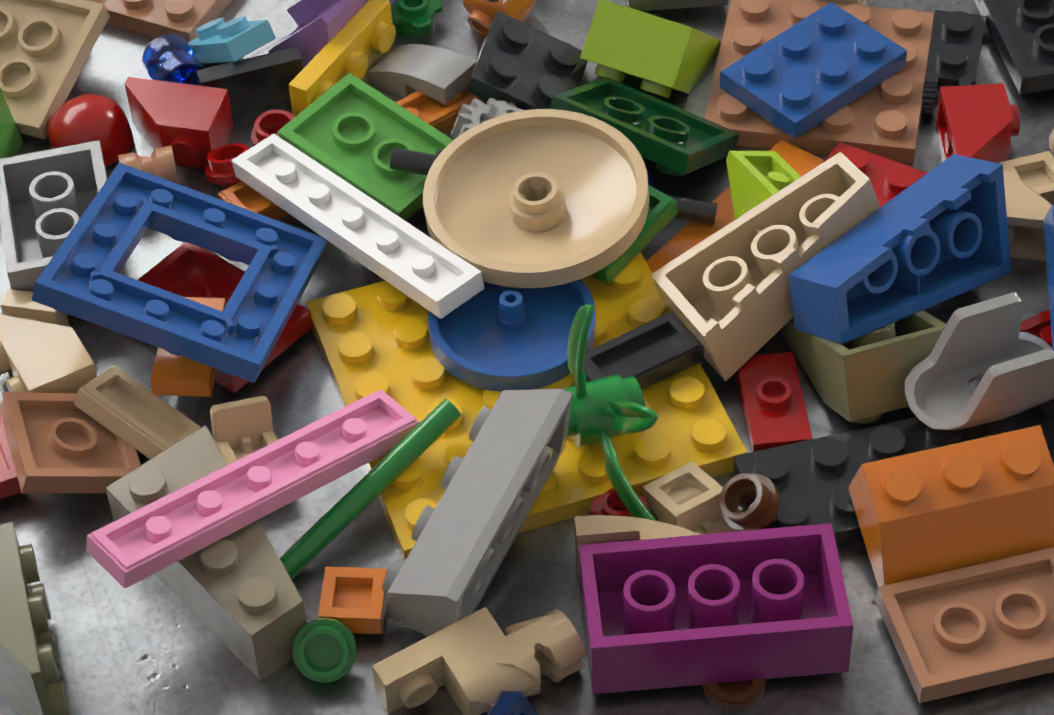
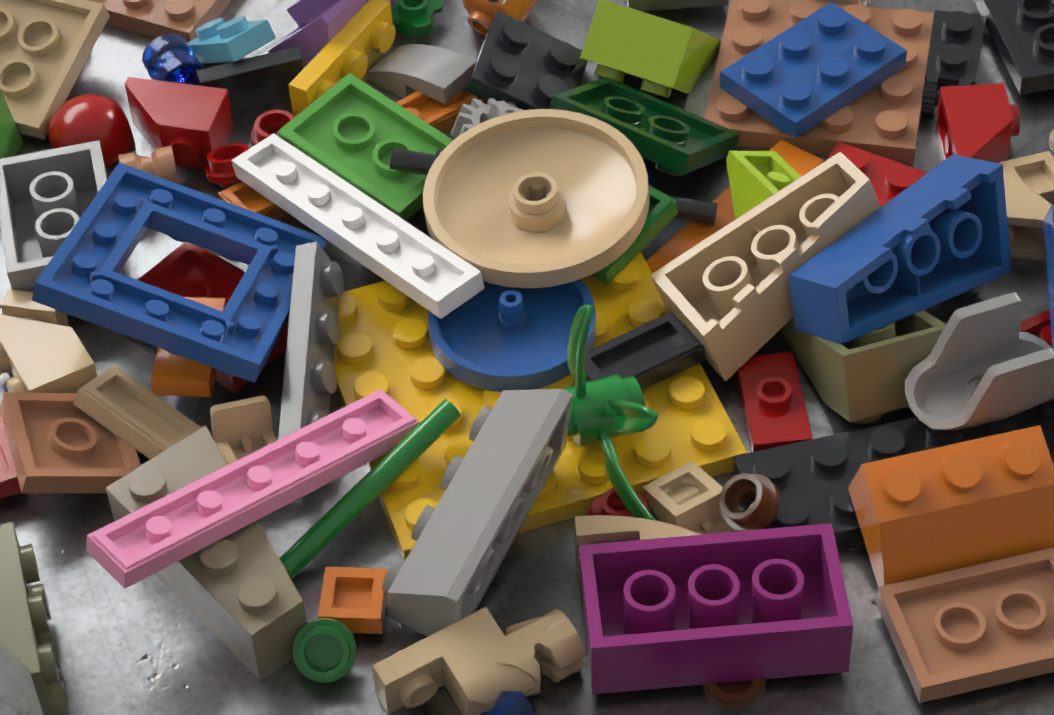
(311, 339): none -> dark grey plate

